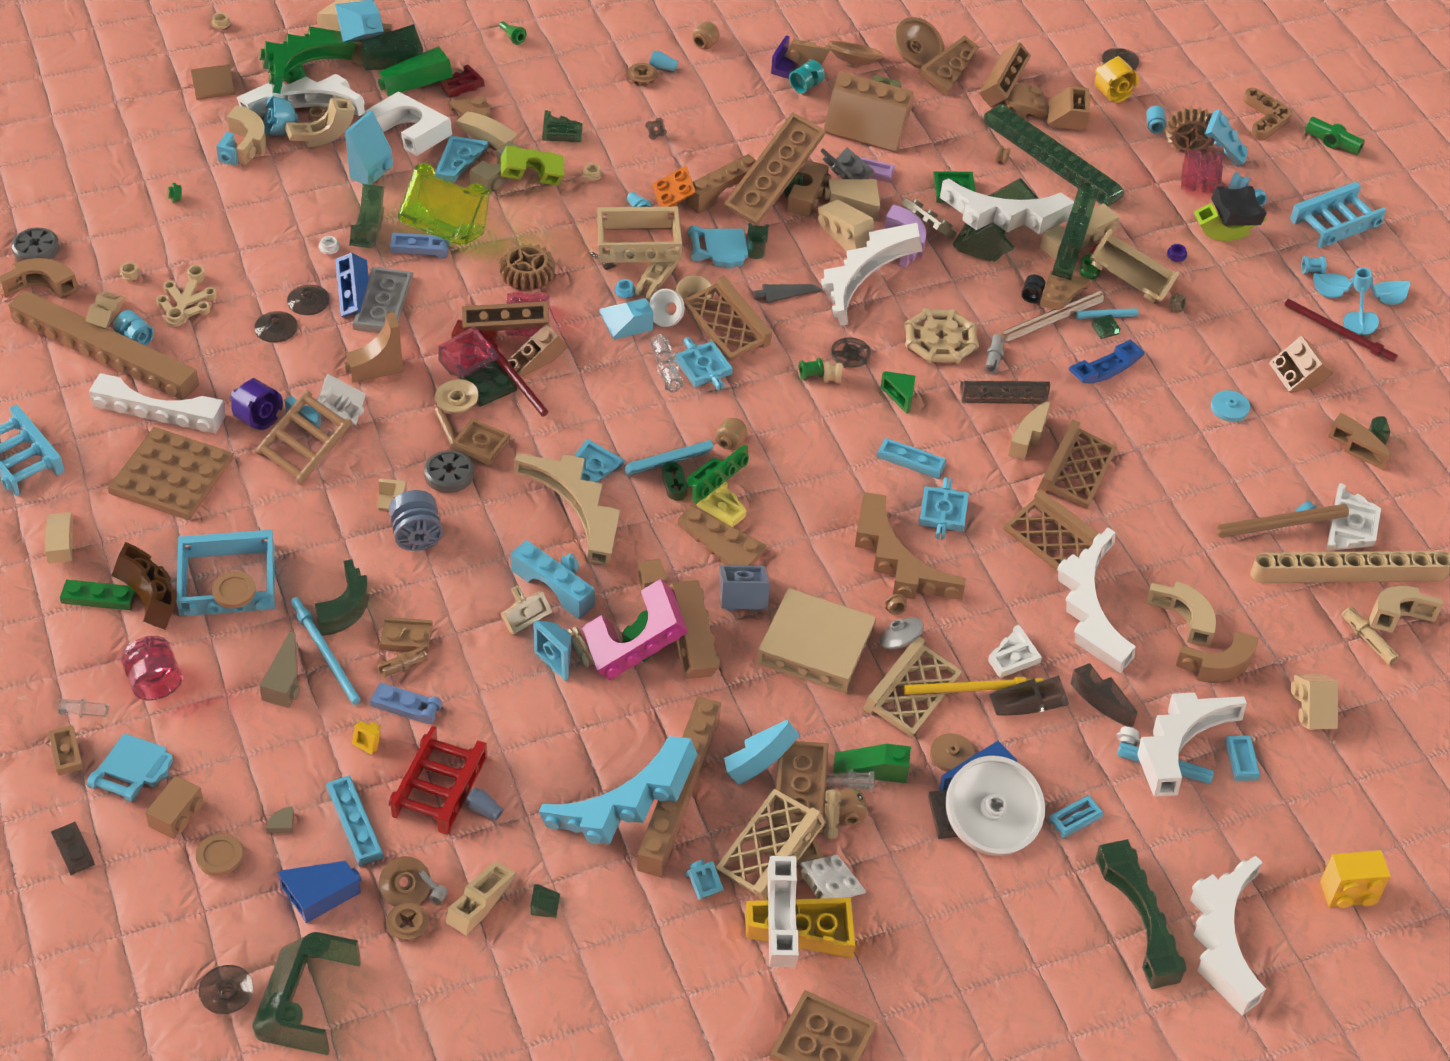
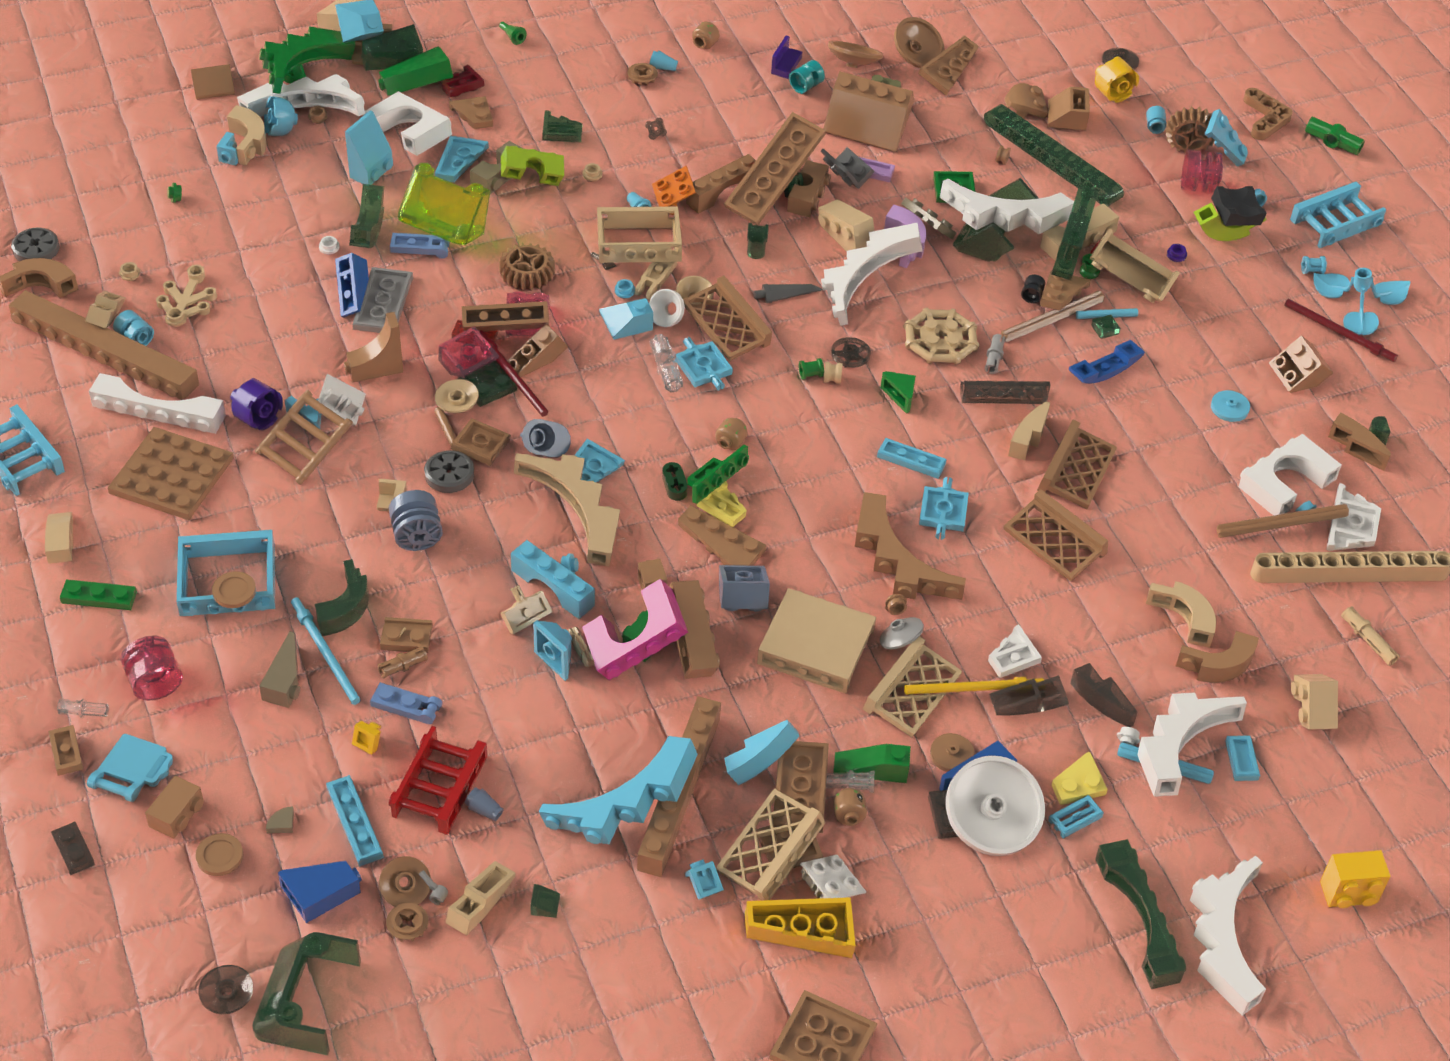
(149, 582): reddish brown brick -> none
(220, 21): tan plate -> none
(276, 326): clear smoke dish -> none
(308, 299): clear smoke dish -> none
(325, 129): tan arch -> none
(486, 129): tan slope -> none
(546, 438): none -> sand blue piece
(671, 456): medium azure tile -> none
(723, 246): medium azure piece -> none
(781, 912): white arch -> none
(802, 52): medium nougat wing -> none
(831, 813): tan axle -> none
(858, 193): tan slope -> none
(1005, 74): medium nougat brick -> none
(1079, 781): none -> light yellow wing
(1094, 630): white arch -> none
(1177, 302): dark tan plate -> none
(1238, 181): medium azure wheel -> none
(1297, 455): none -> white arch
(1403, 601): tan arch -> none

